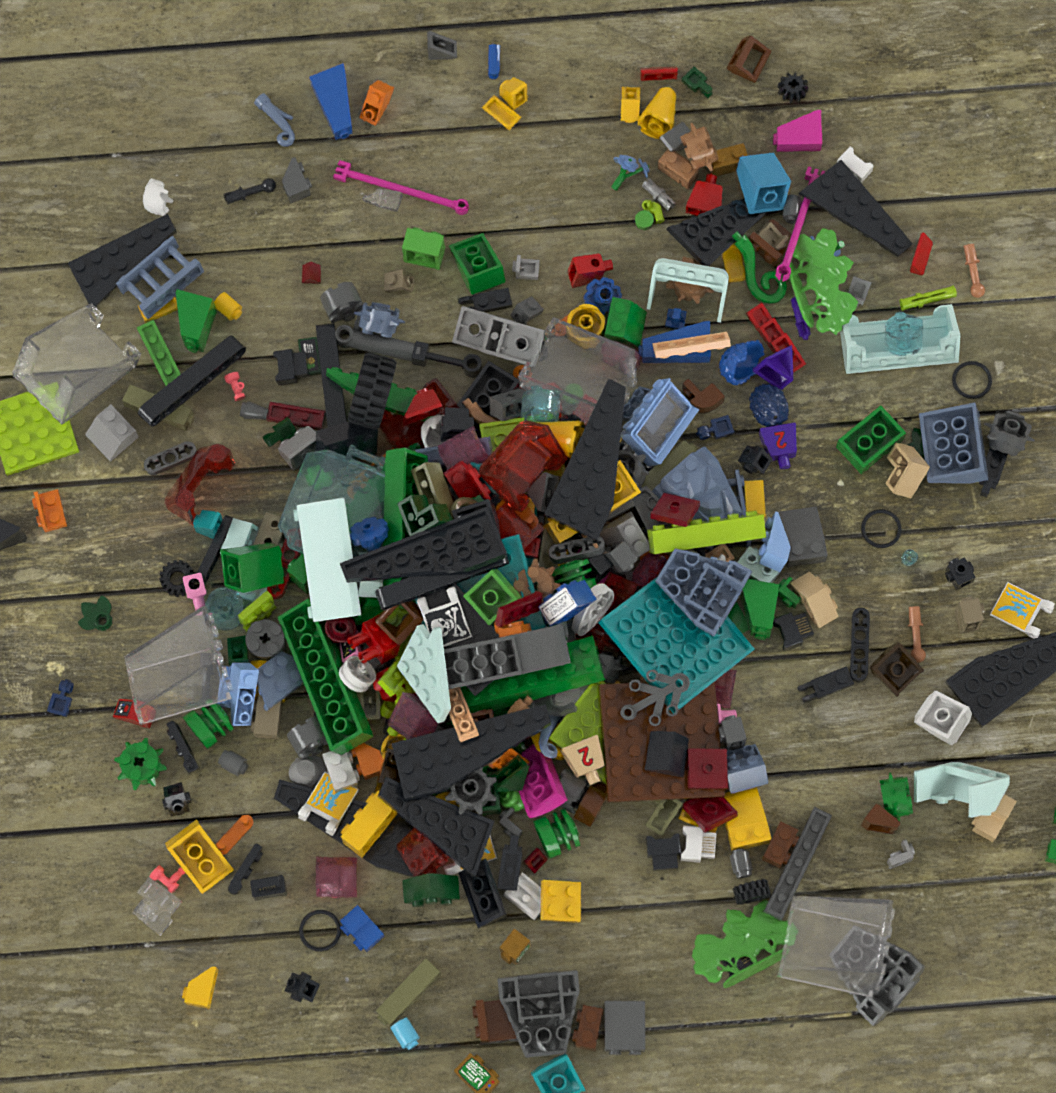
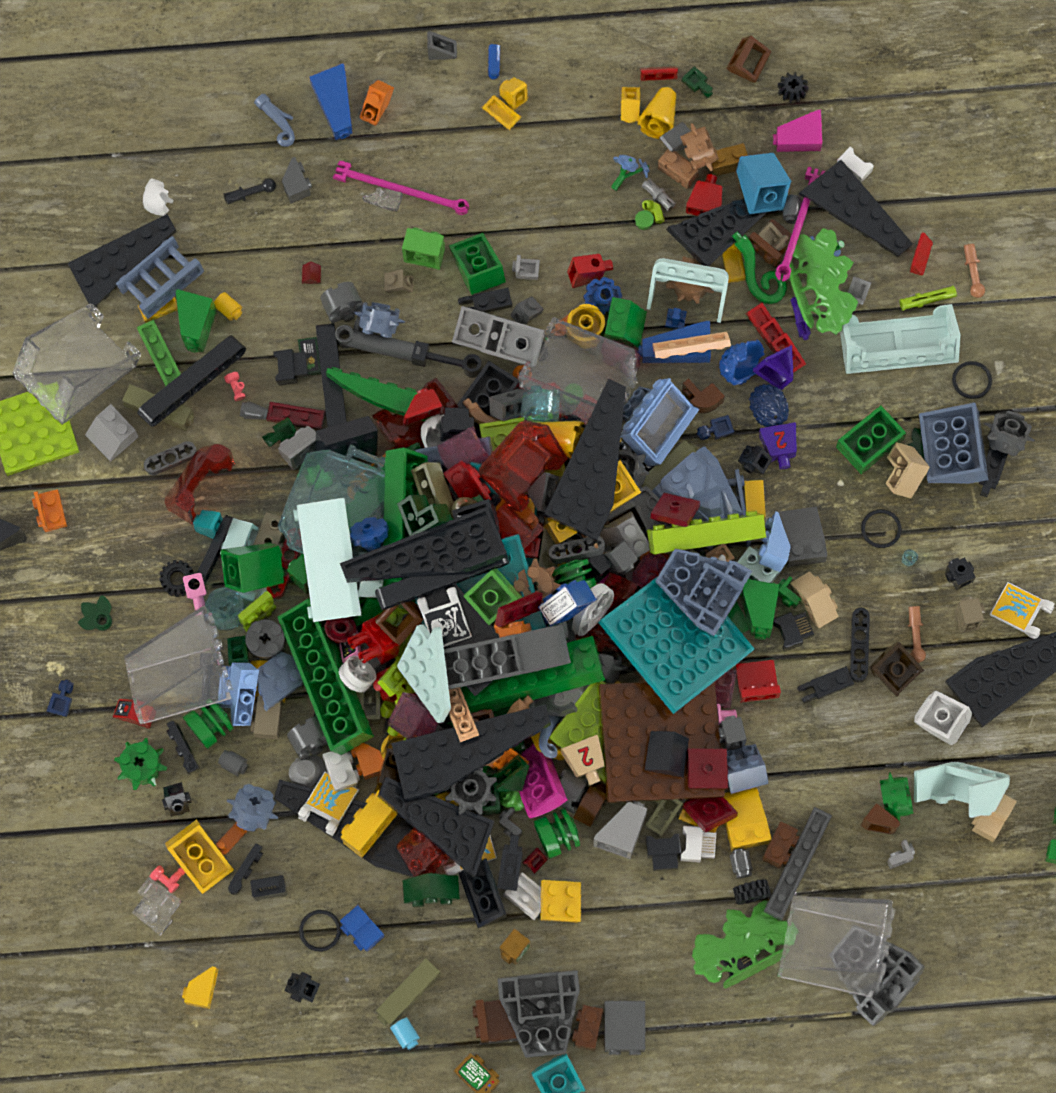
(252, 808): none -> sand blue brick
(336, 877): clear pink slope -> none
(372, 390): black tyre -> none
(622, 831): none -> light grey slope
(658, 695): dark grey plant -> none
(757, 681): none -> red bracket
(904, 334): clear light blue brick -> none

